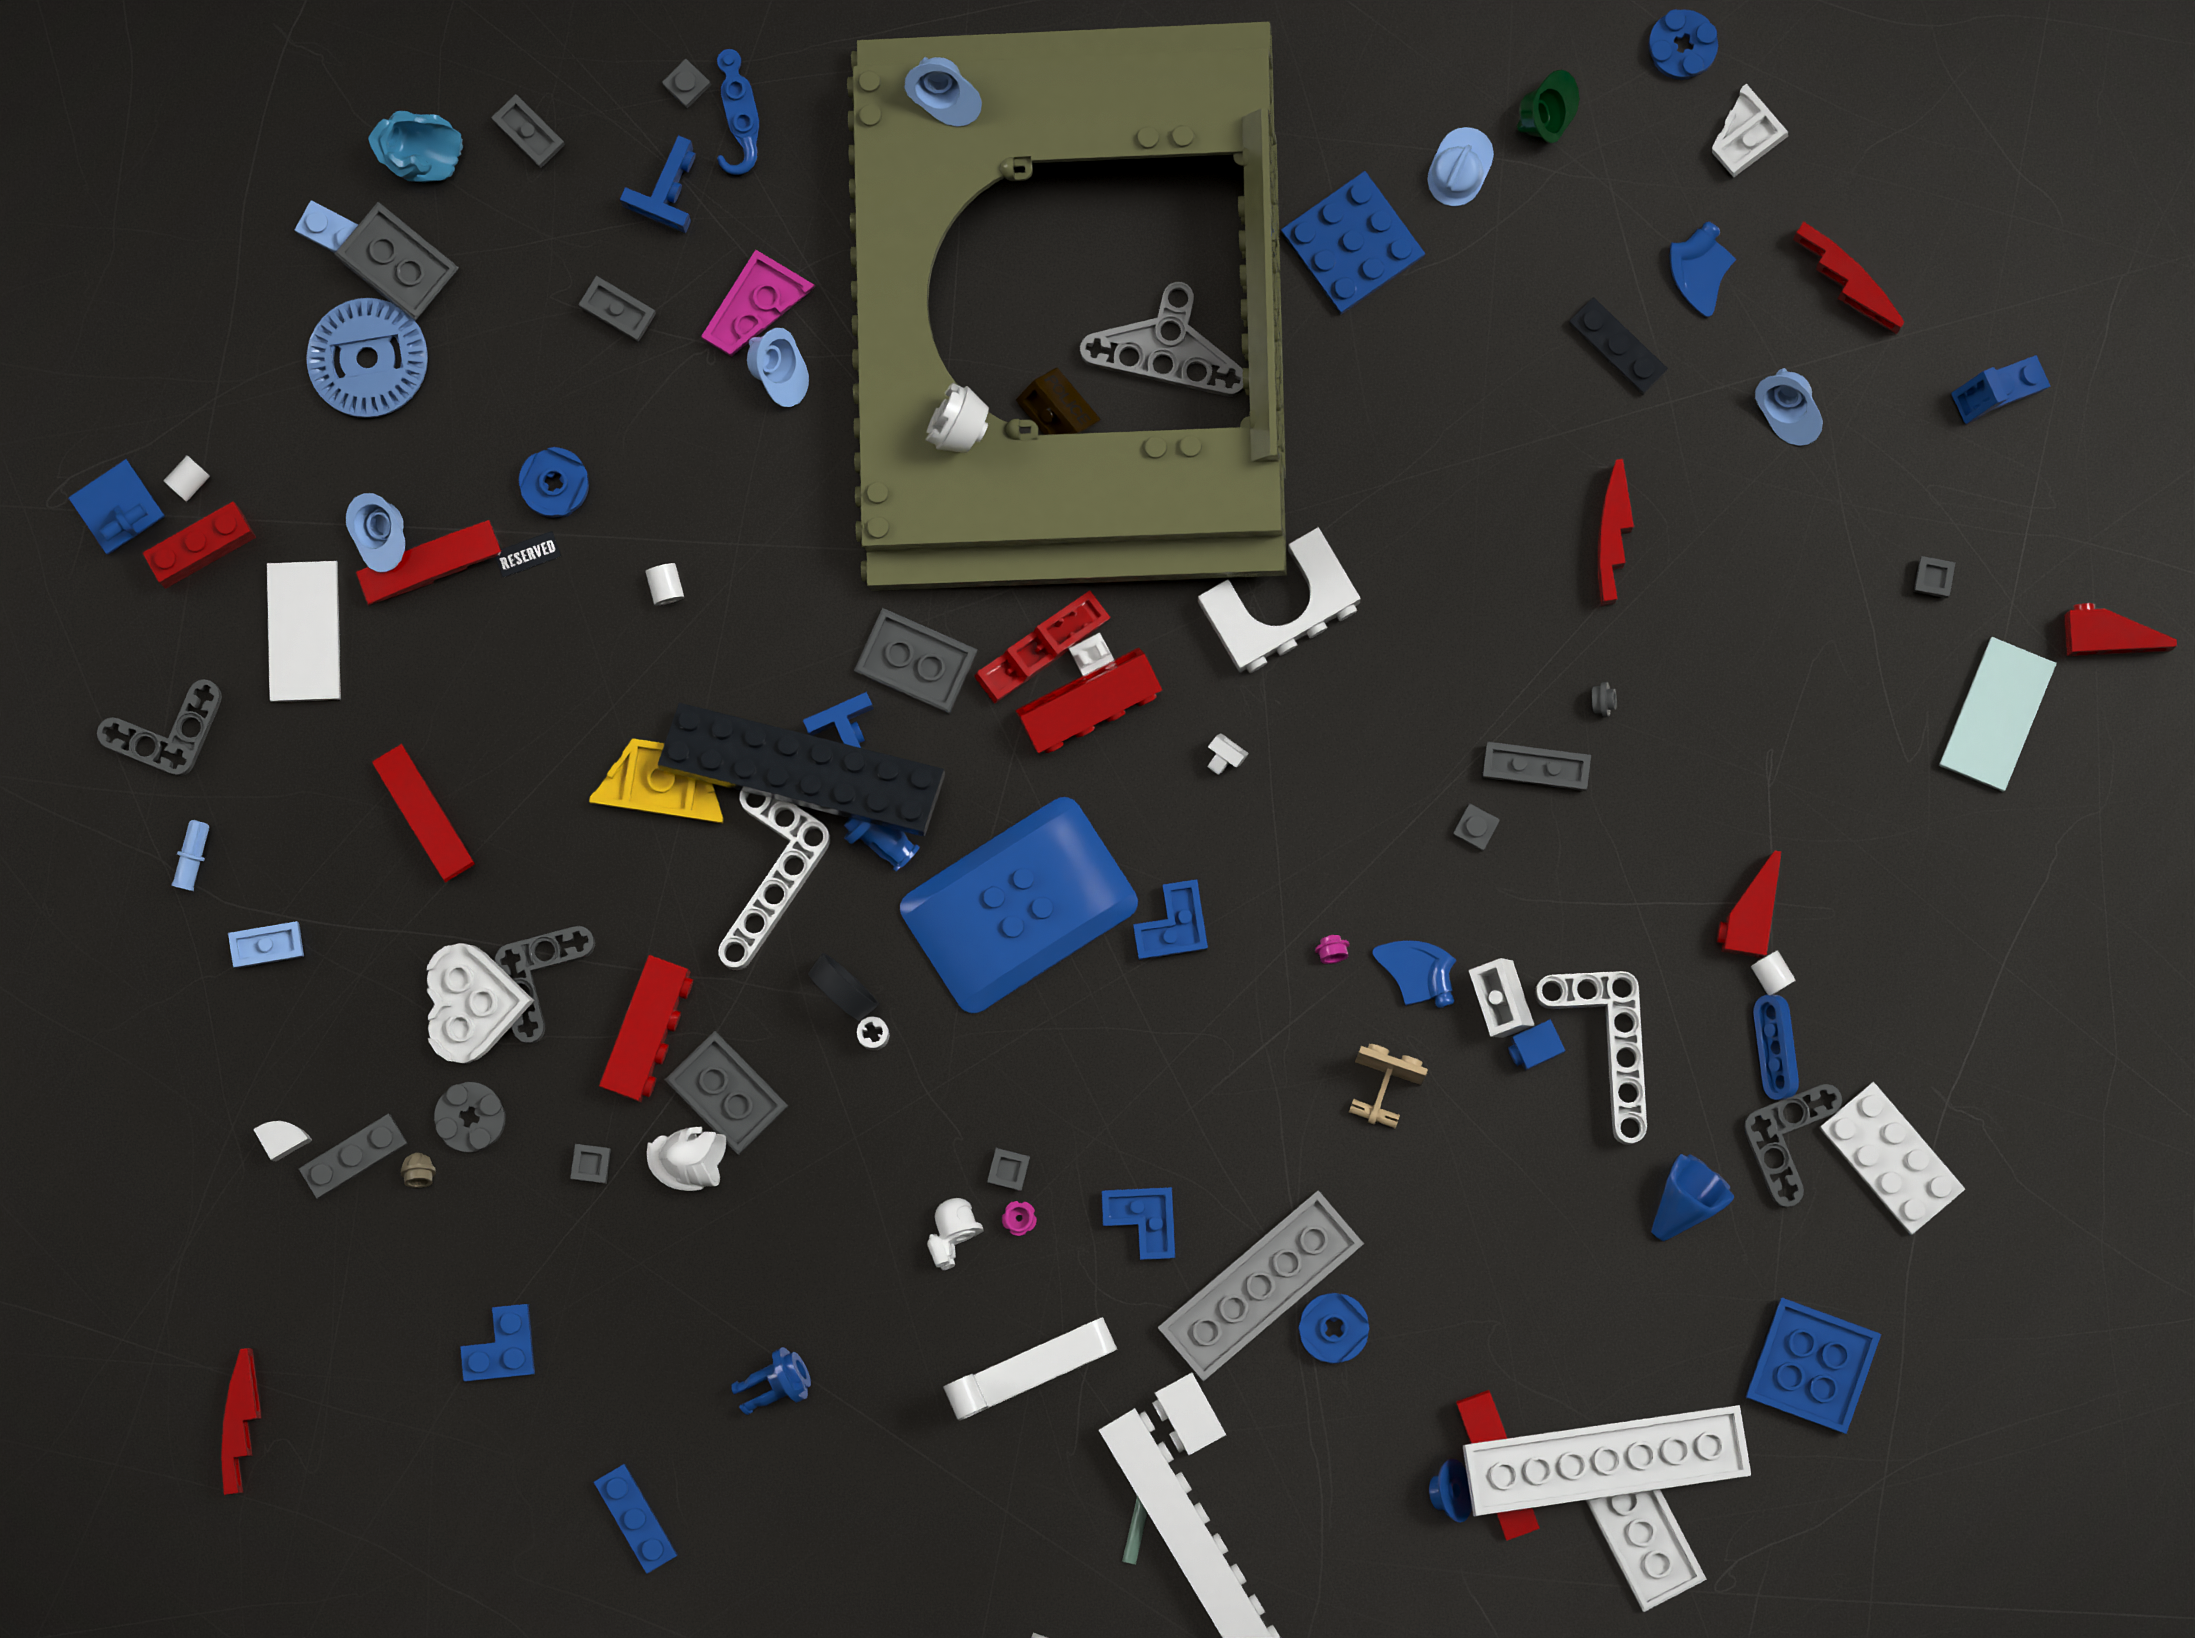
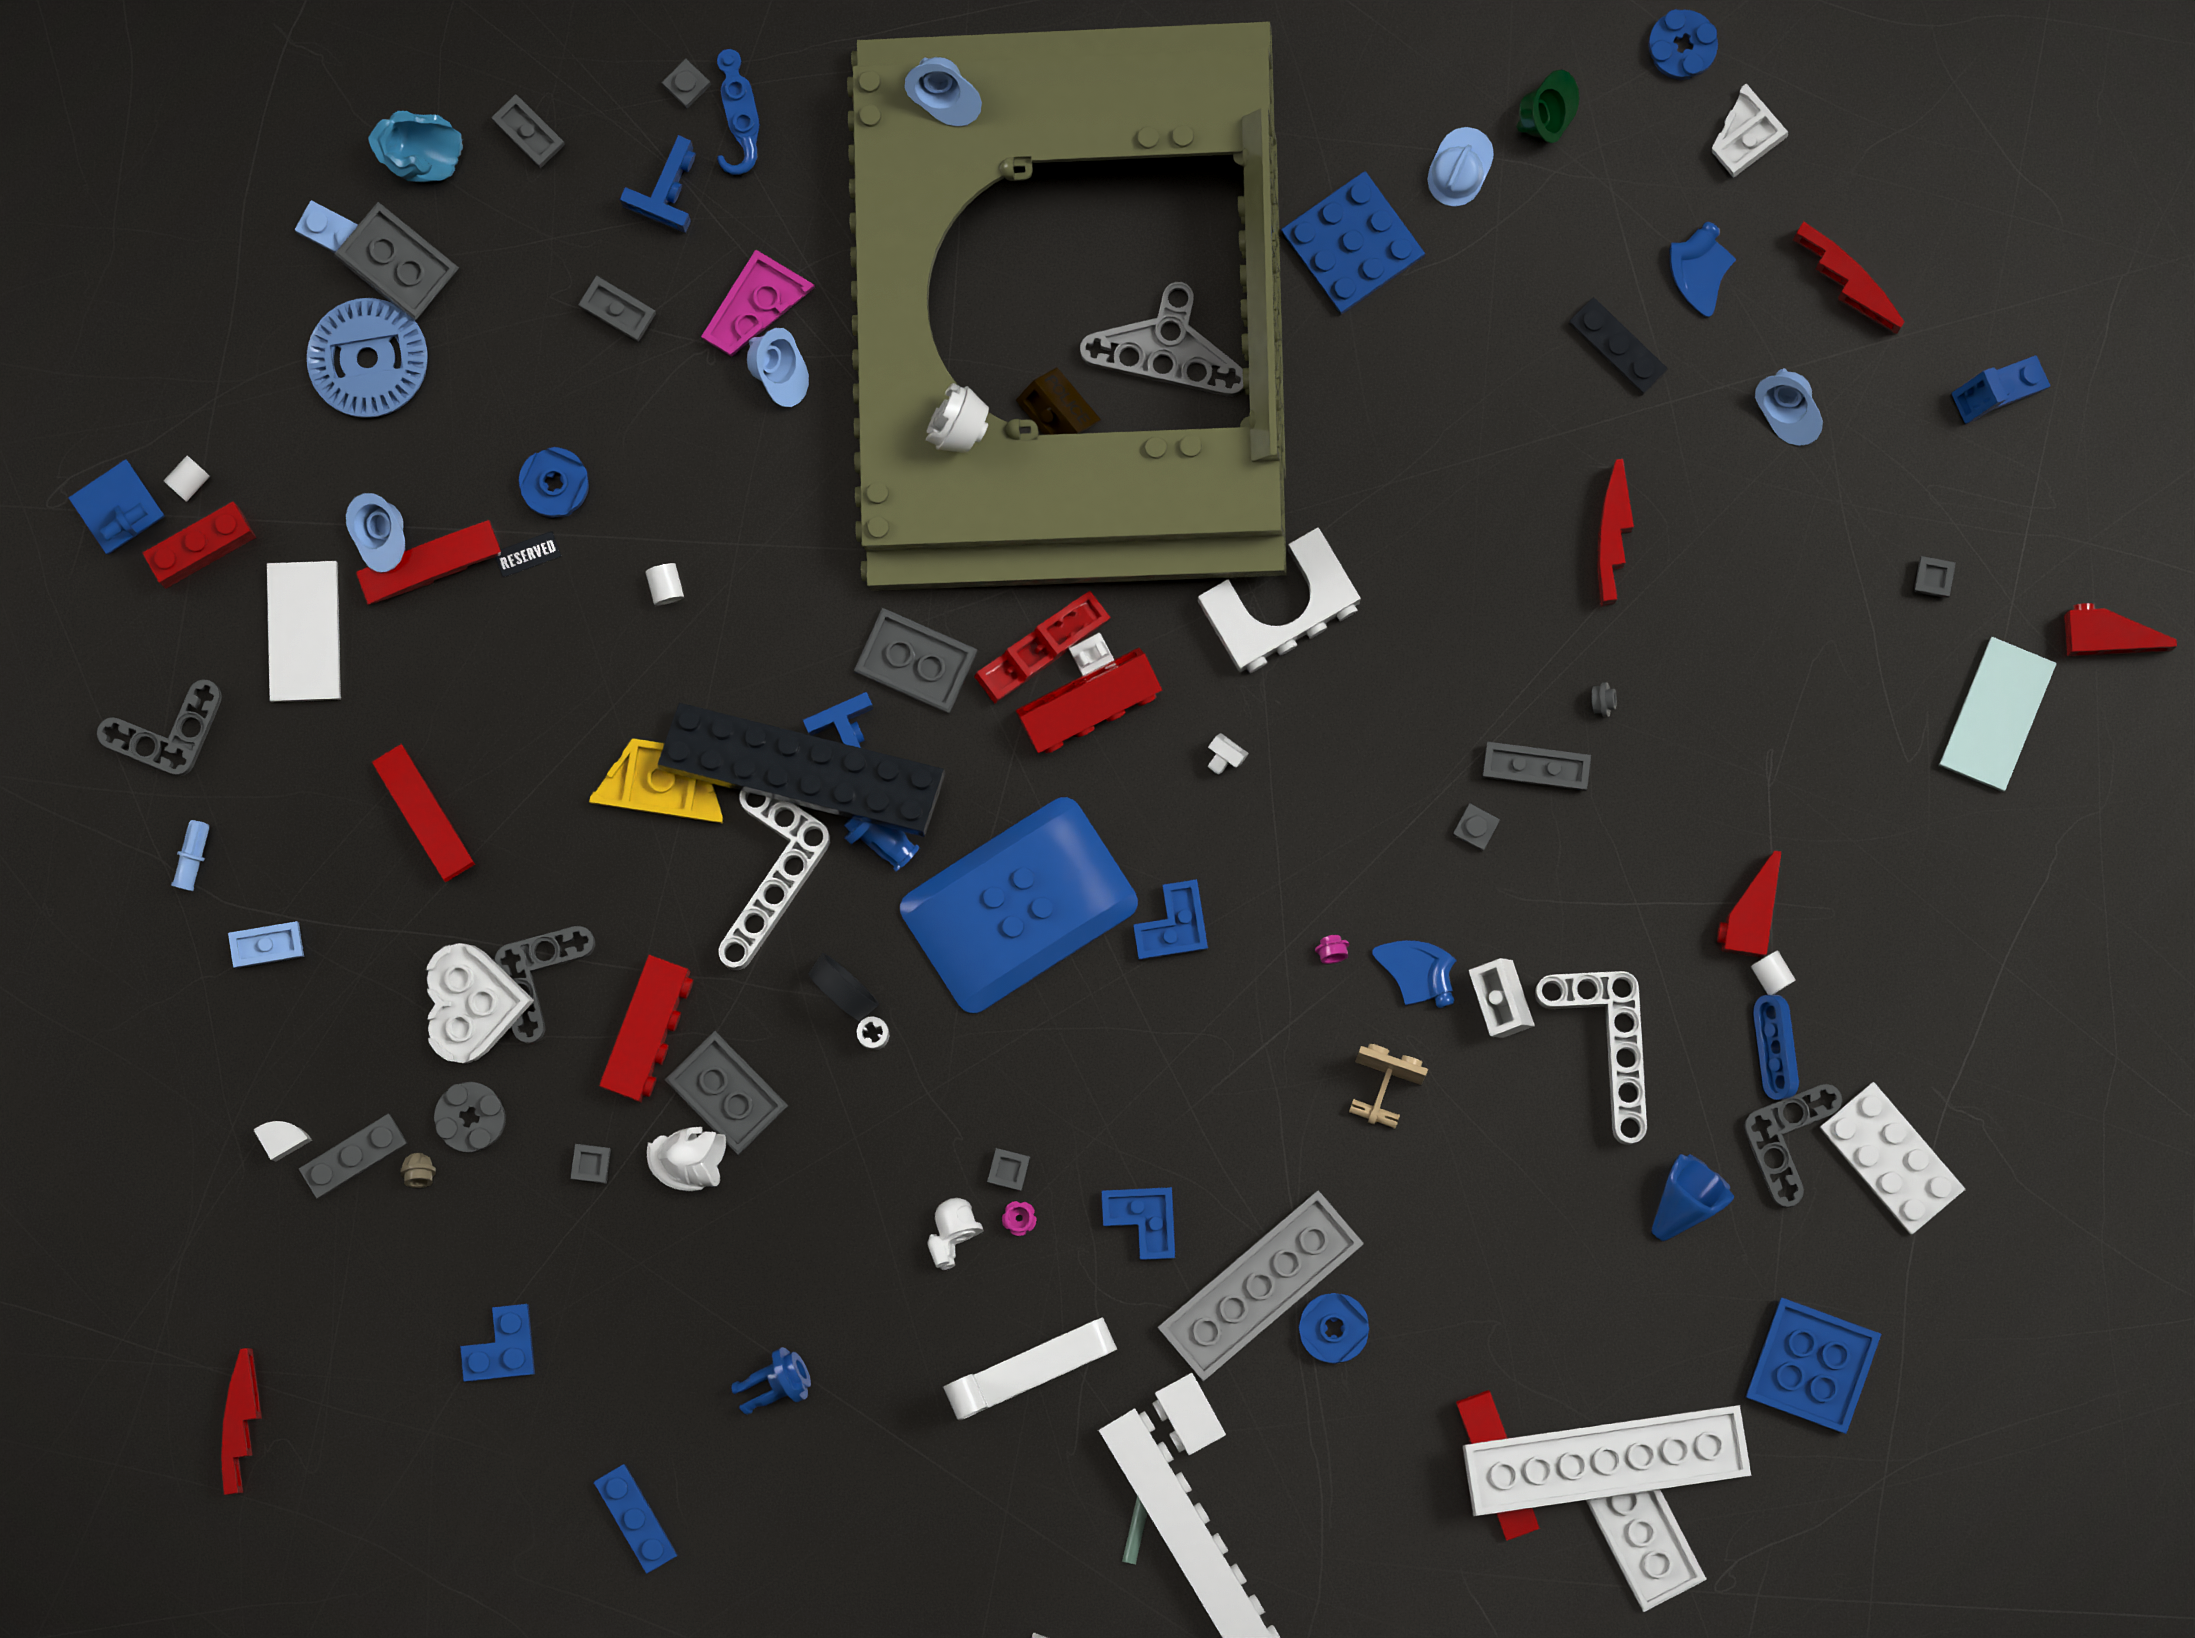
(1451, 1491): blue piece -> none
(1536, 1045): blue brick -> none

